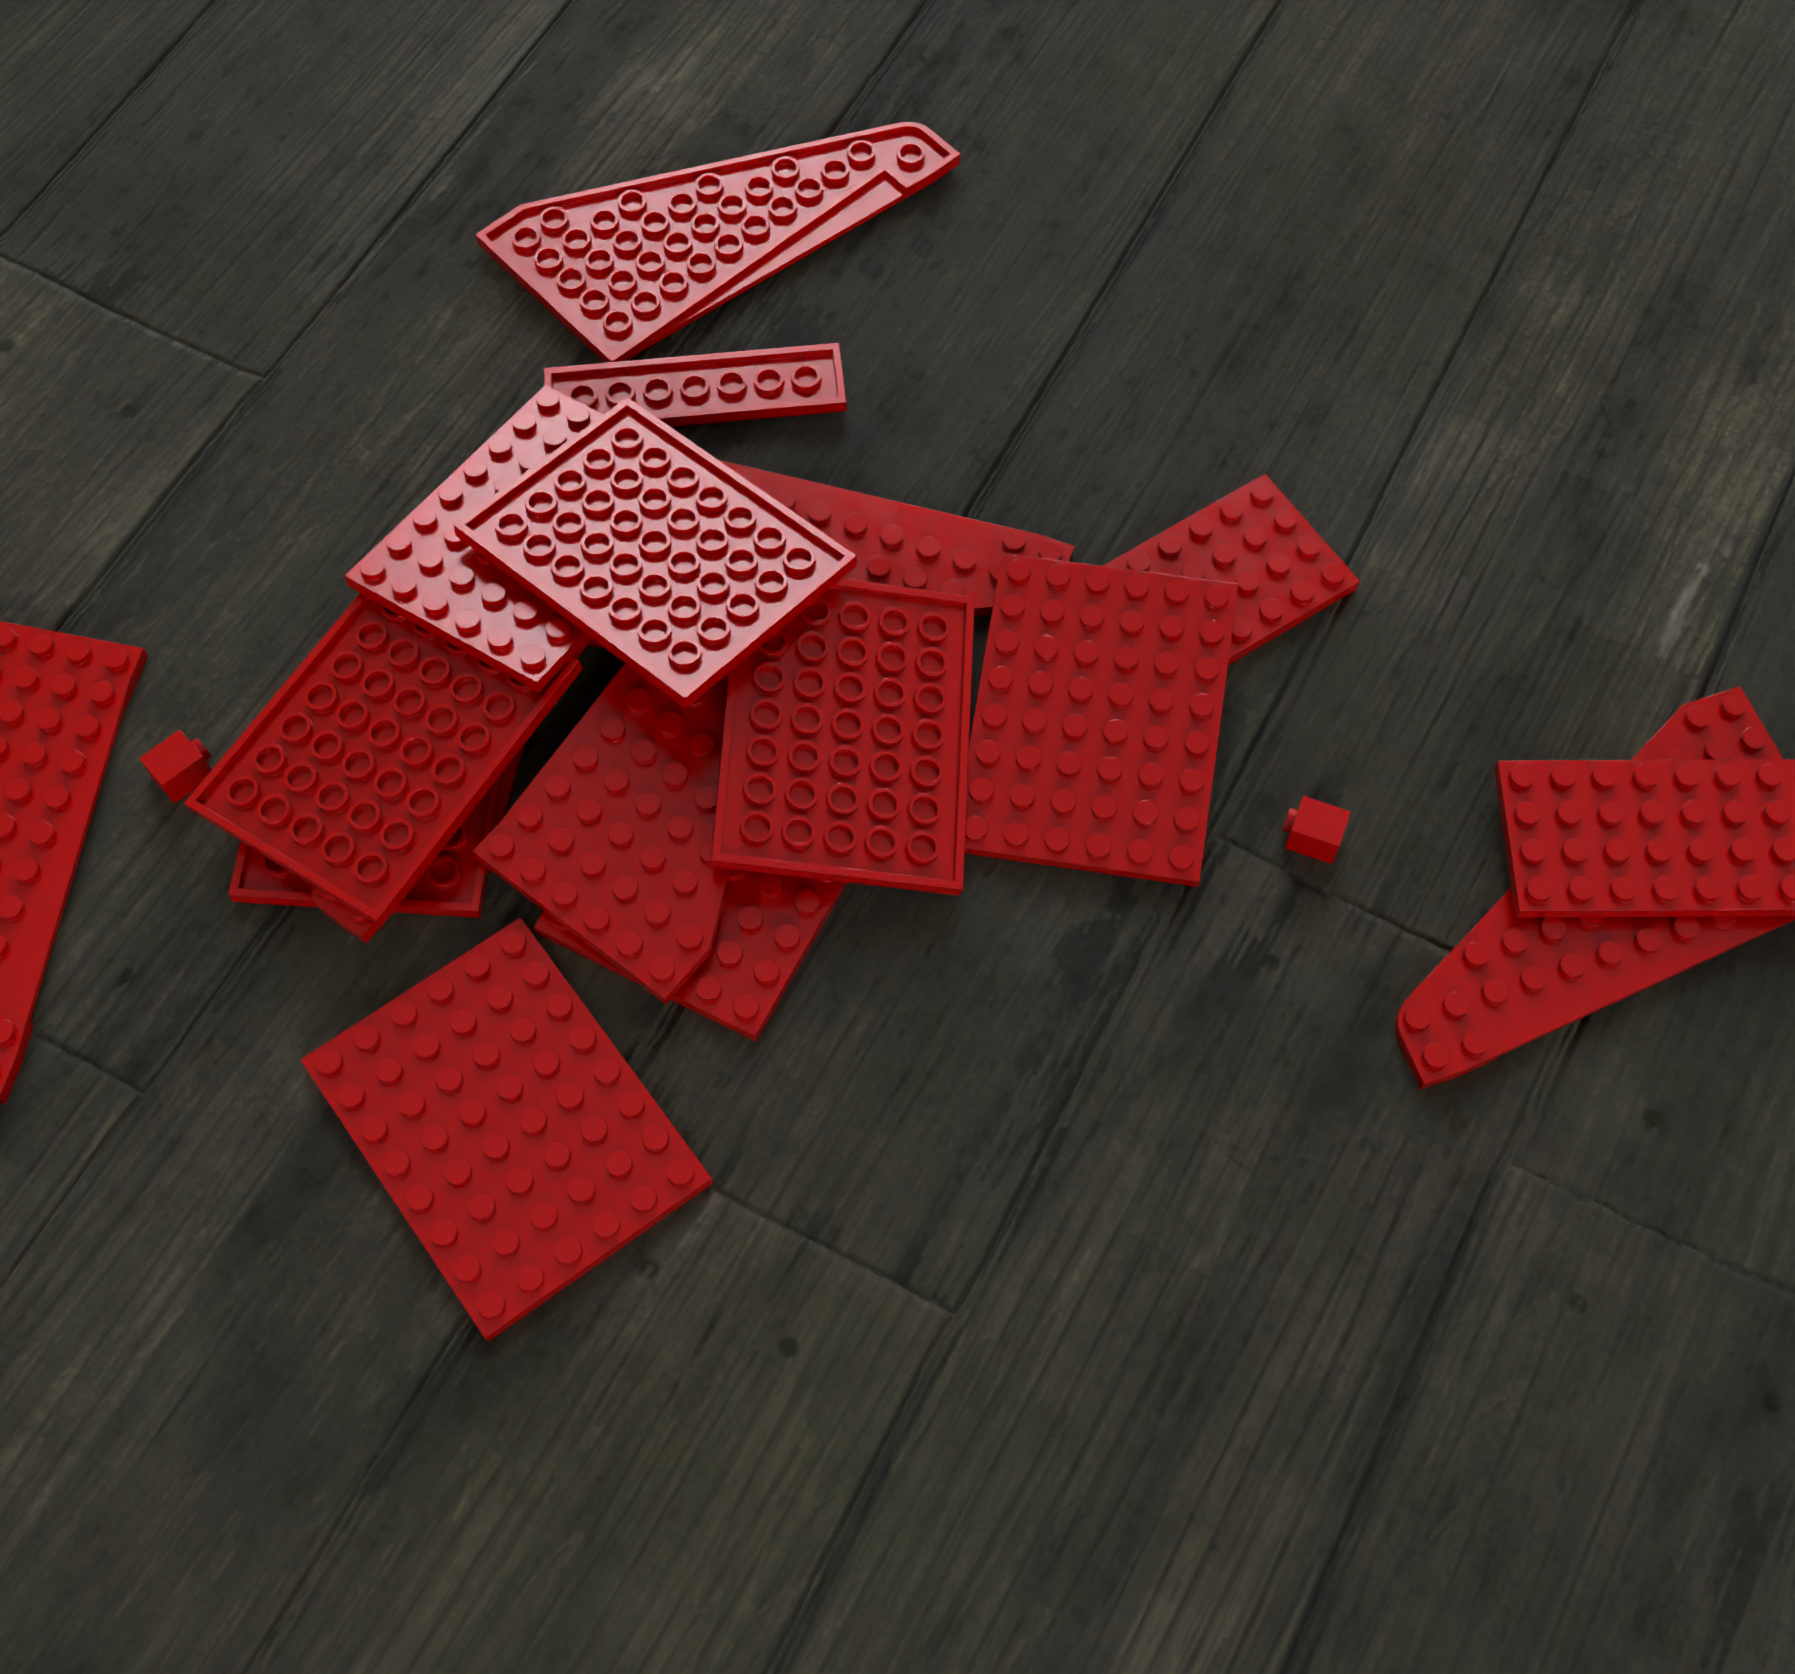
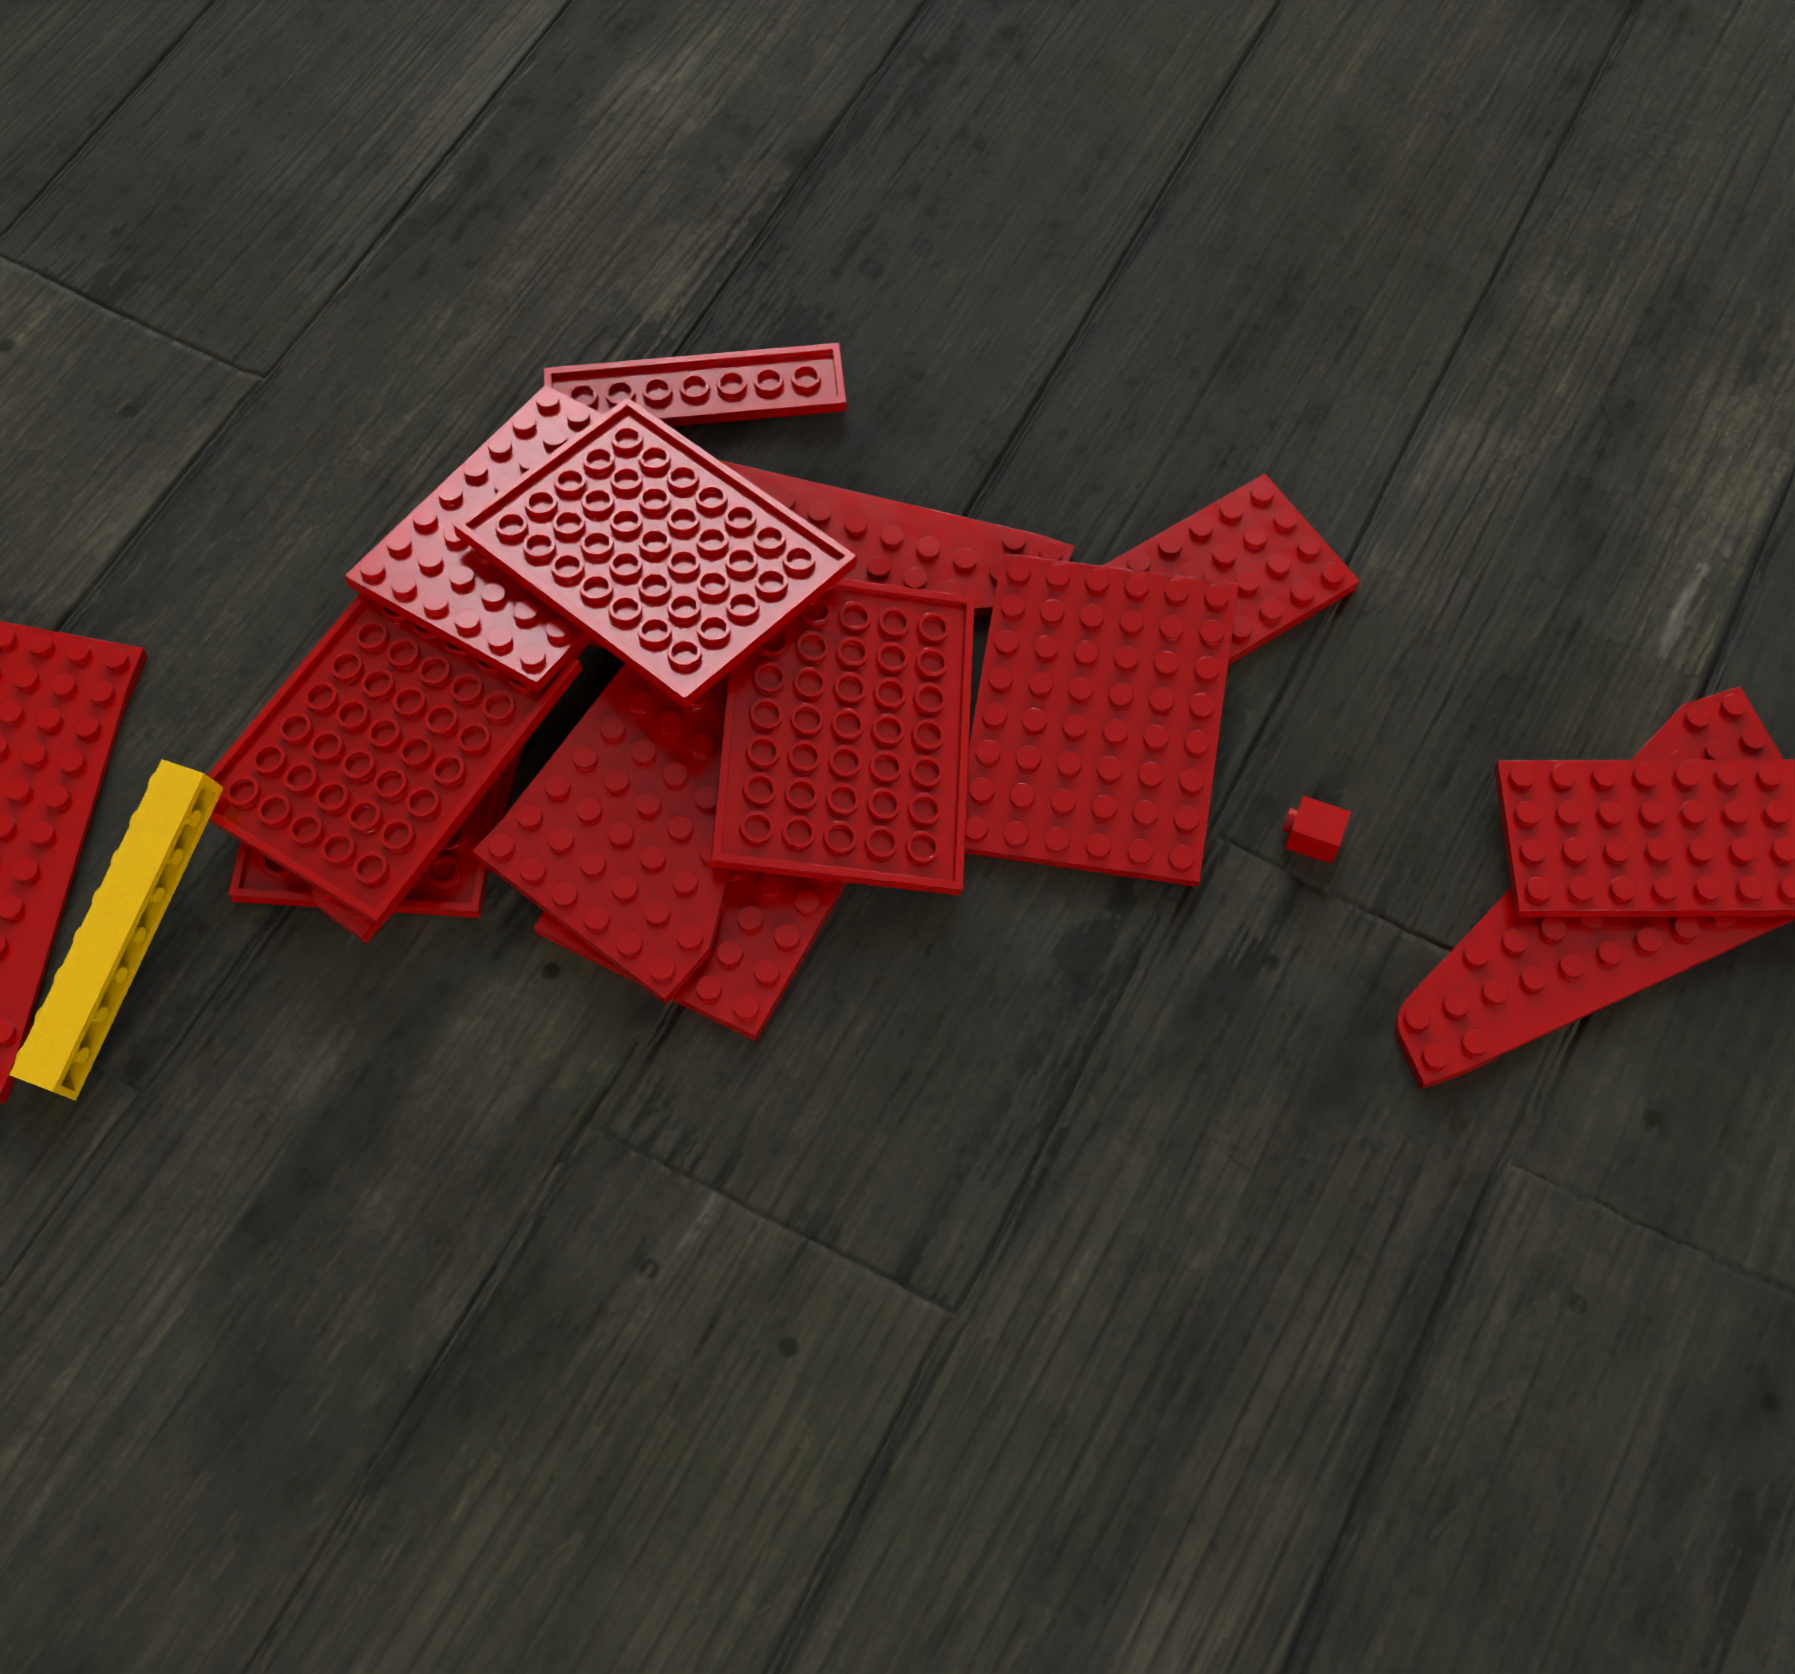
(117, 930): none -> yellow brick
(177, 765): red brick -> none
(506, 1127): red plate -> none
(672, 246): wing -> none

